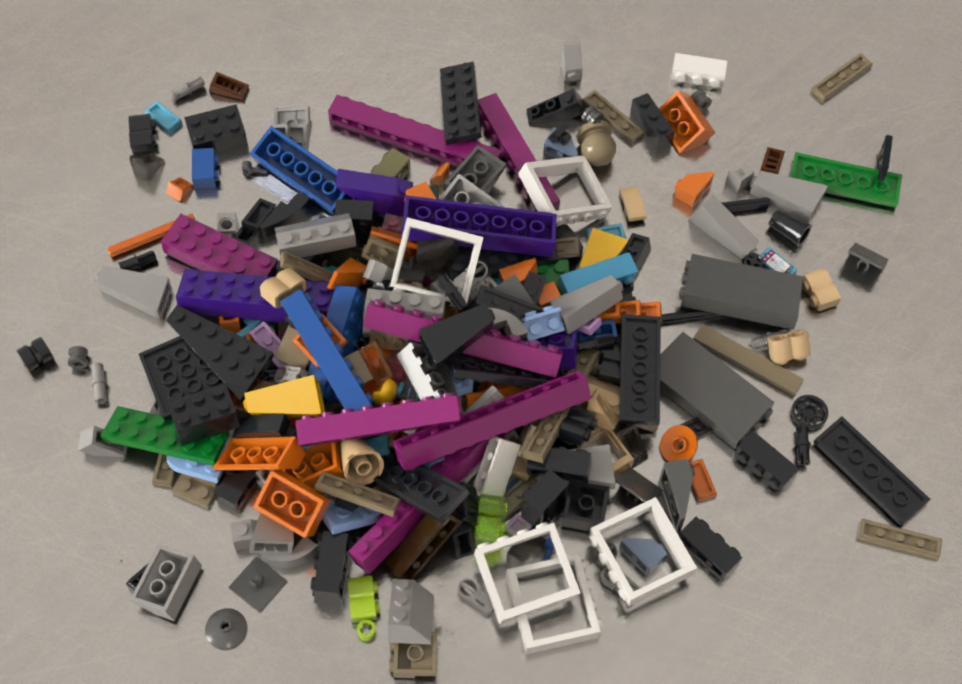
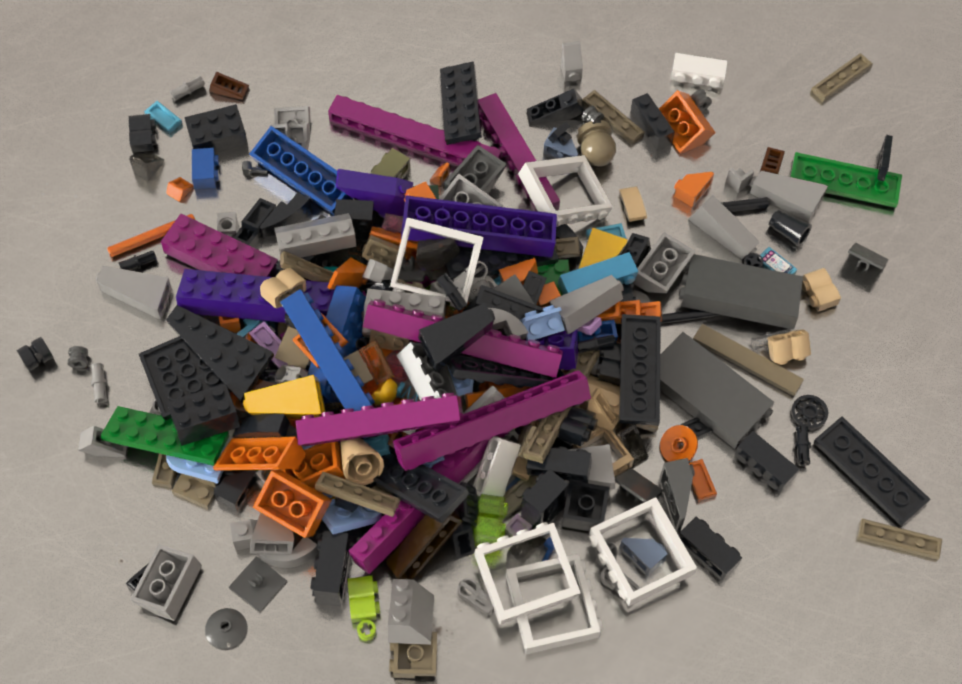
(663, 264): none -> light grey slope

